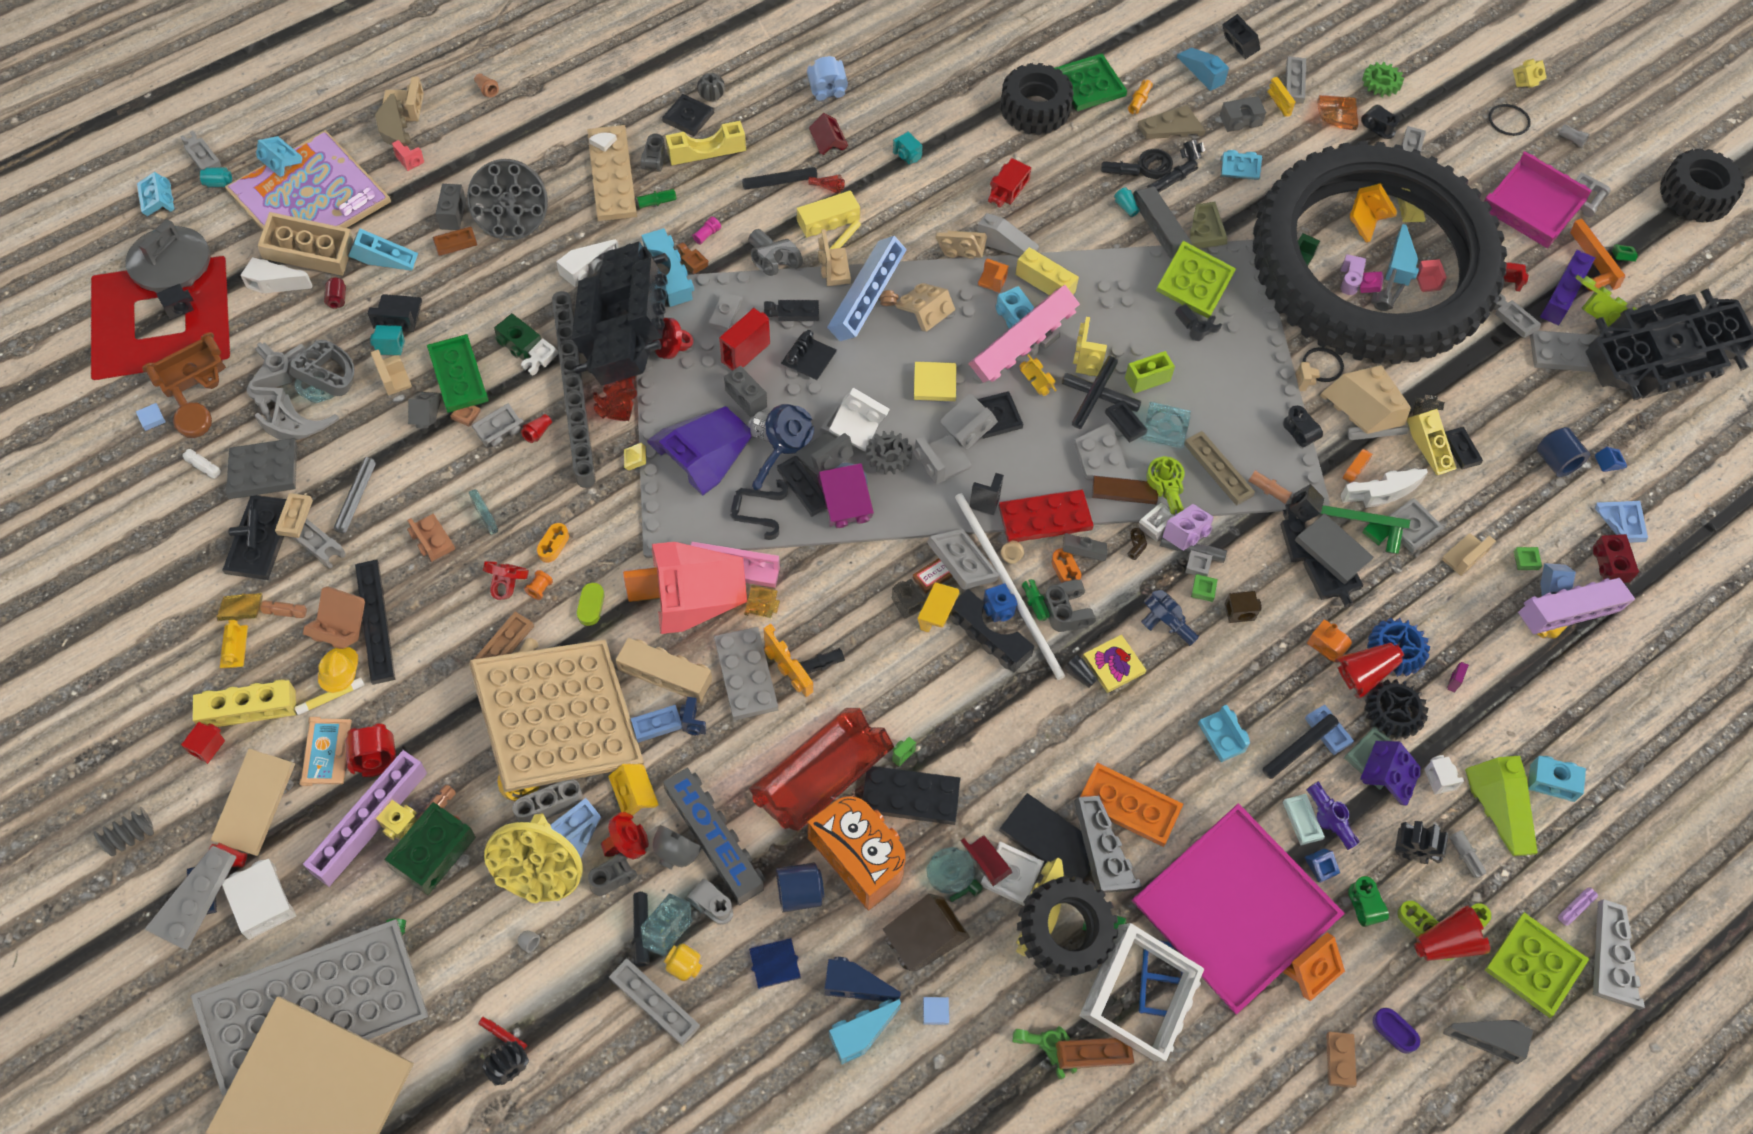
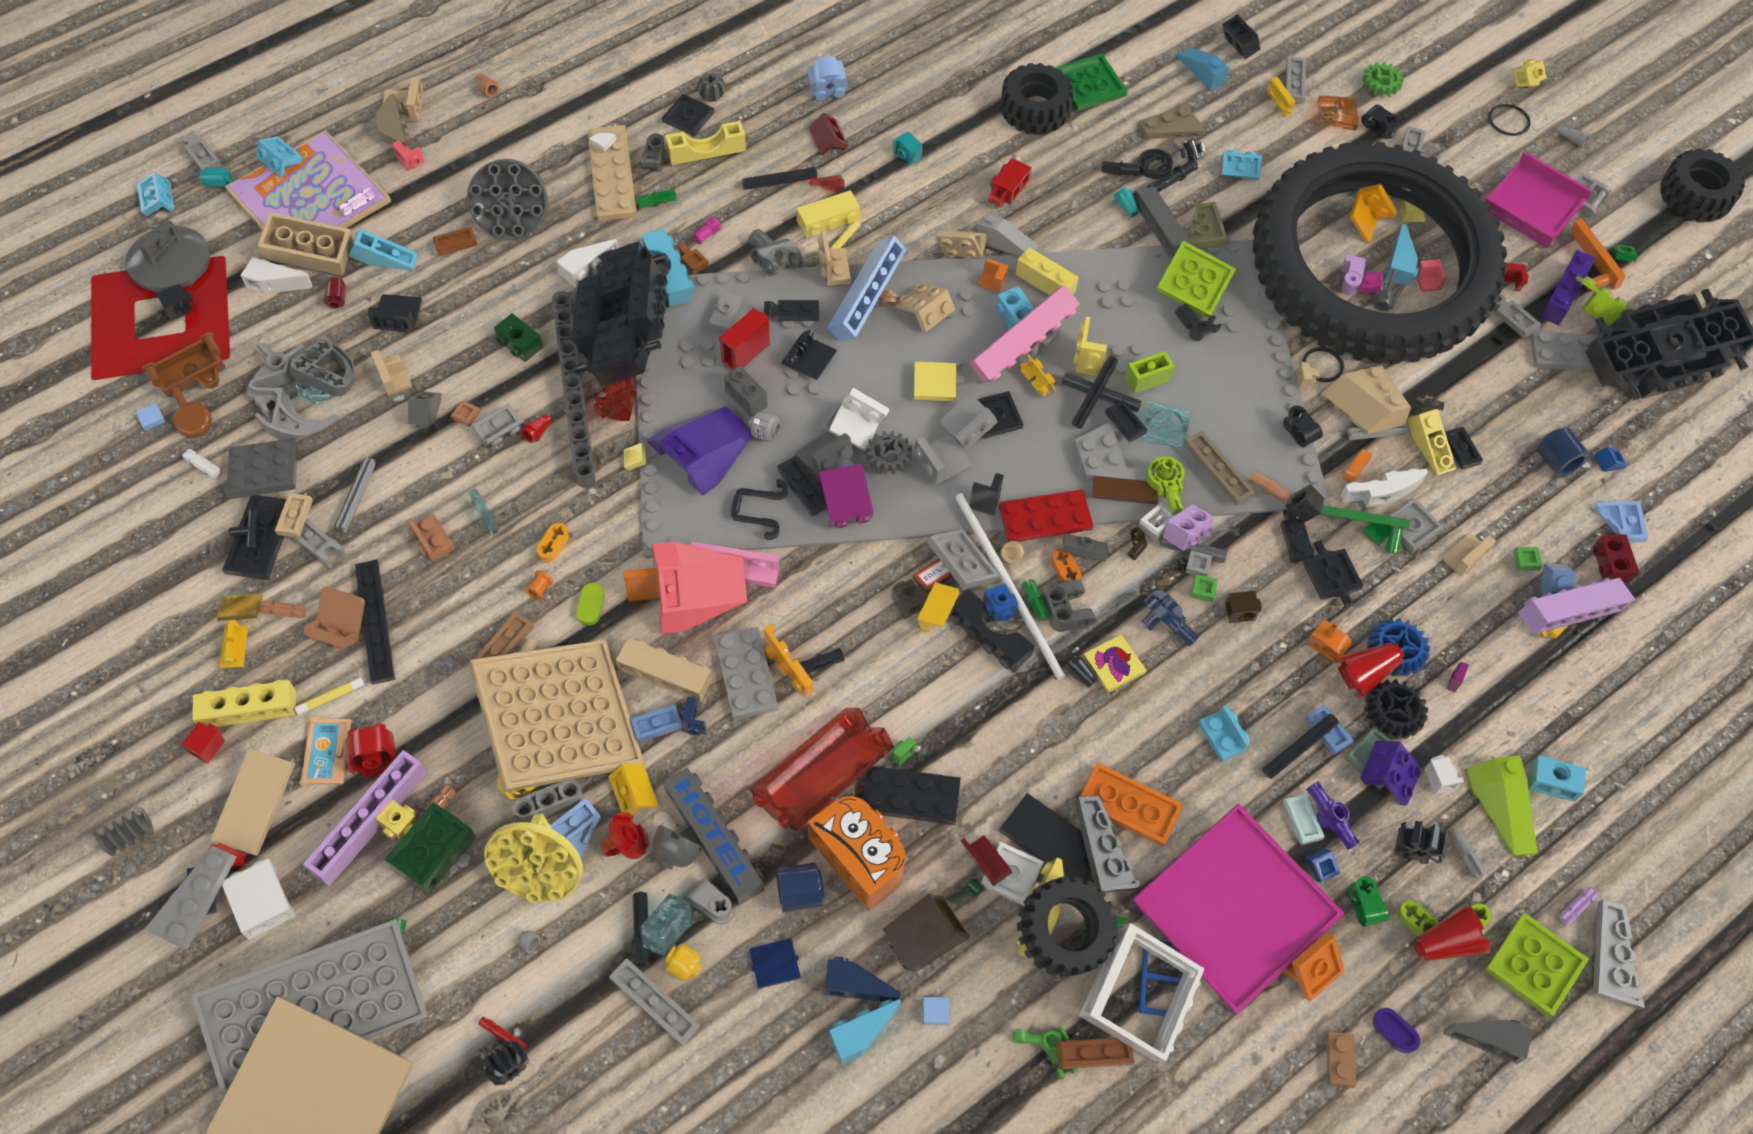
(337, 669): yellow piece -> none
(388, 340): teal brick -> none
(450, 206): dark grey brick -> none
(457, 373): green plate -> none
(506, 575): red tile -> none
(540, 354): white plate -> none
(612, 873): dark grey piece -> none
(672, 340): red tile -> none
(762, 601): clear yellow brick -> none
(788, 431): dark blue piece -> none
(951, 860): clear light blue plate -> none
(1140, 96): light orange pin -> none
(1236, 119): dark grey brick -> none
(1308, 247): dark green panel -> none
(1334, 548): dark grey tile -> none

